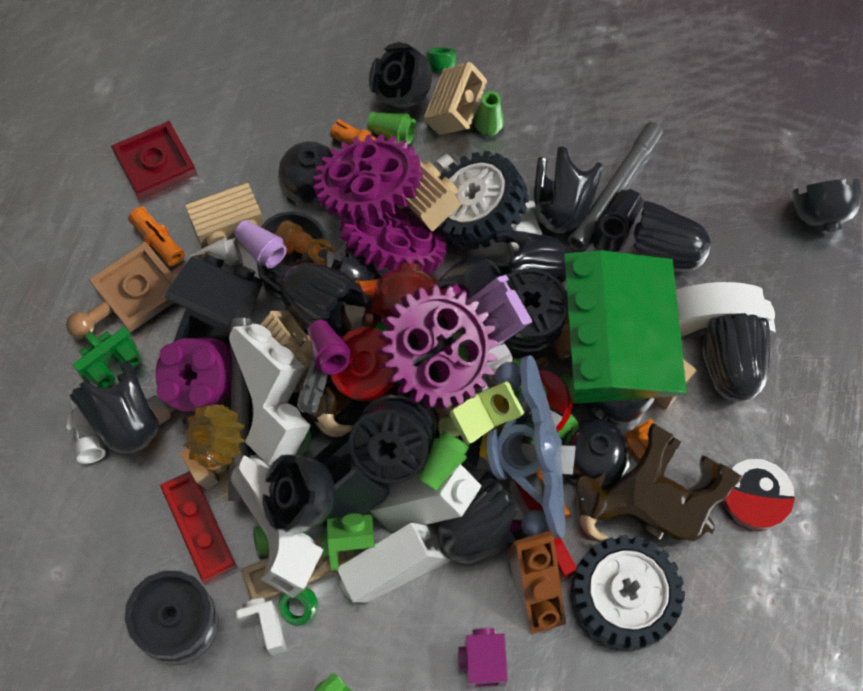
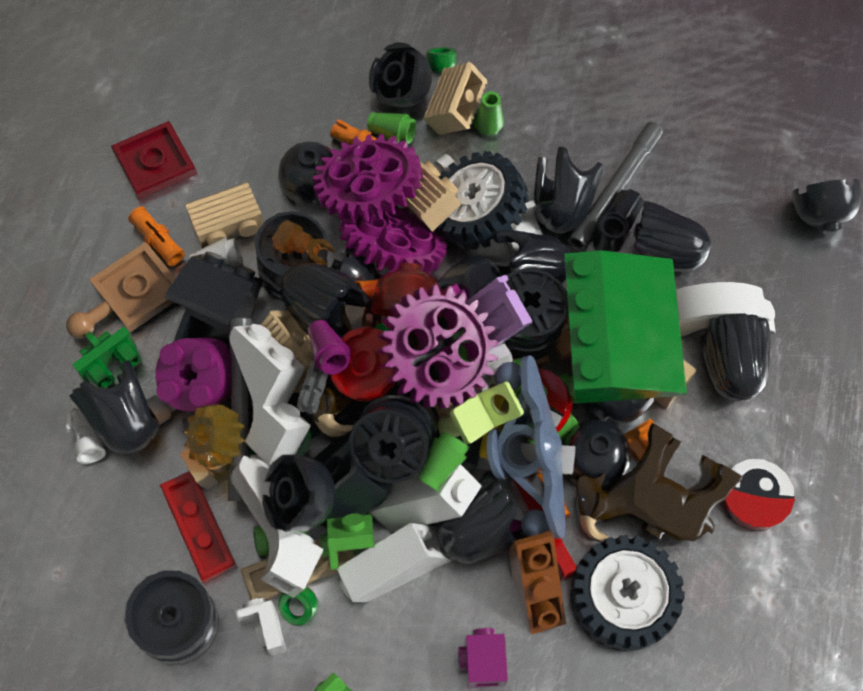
(261, 244): lavender cone -> none

